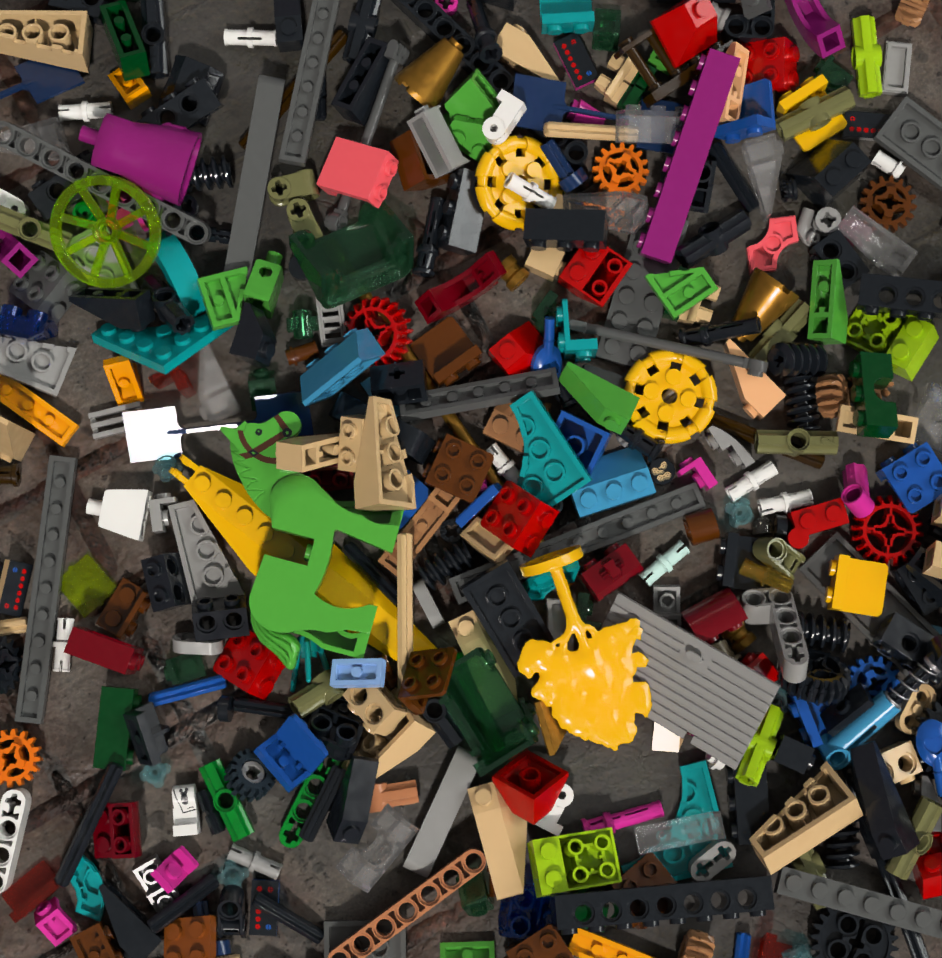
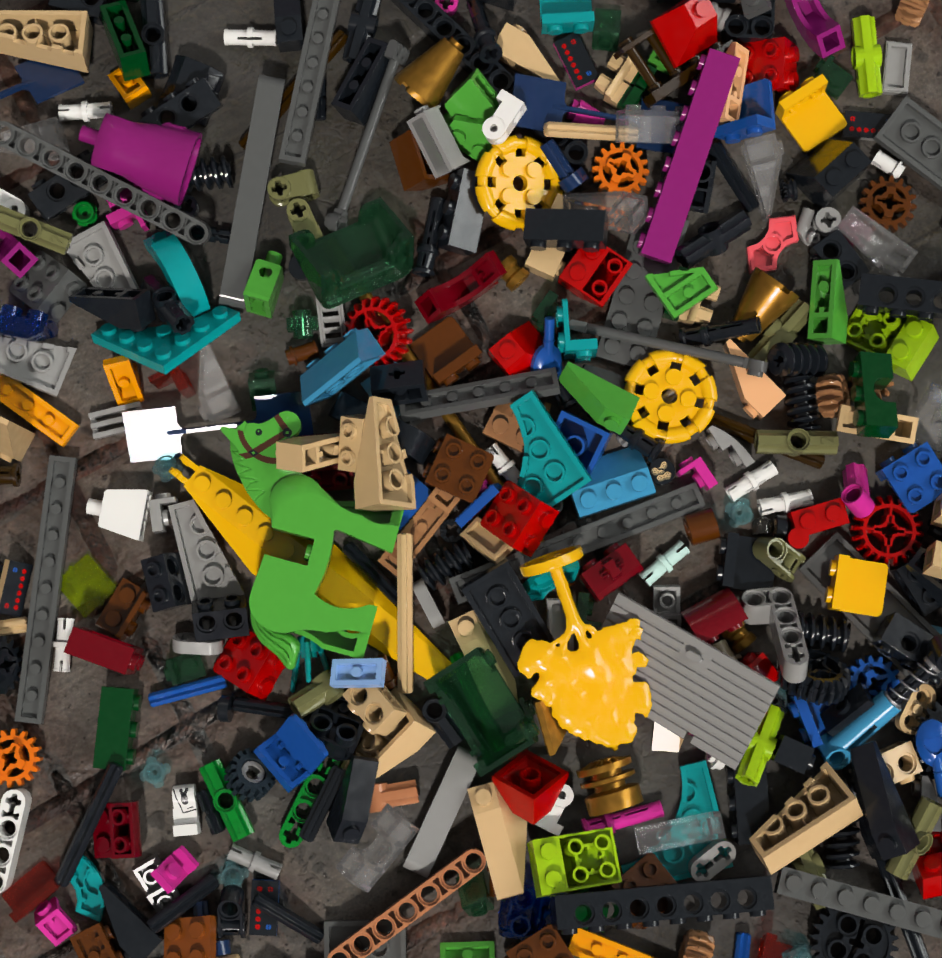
(100, 233): clear neon green wheel -> none
(146, 733): black panel -> none
(223, 296): bright green wing -> none
(254, 338): black slope -> none
(358, 171): coral panel -> none
(426, 677): reddish brown bracket -> none
(529, 191): white pin -> none
(609, 785): none -> pearl gold wheel
(766, 576): clear yellow axle -> none
(815, 113): olive piece -> none

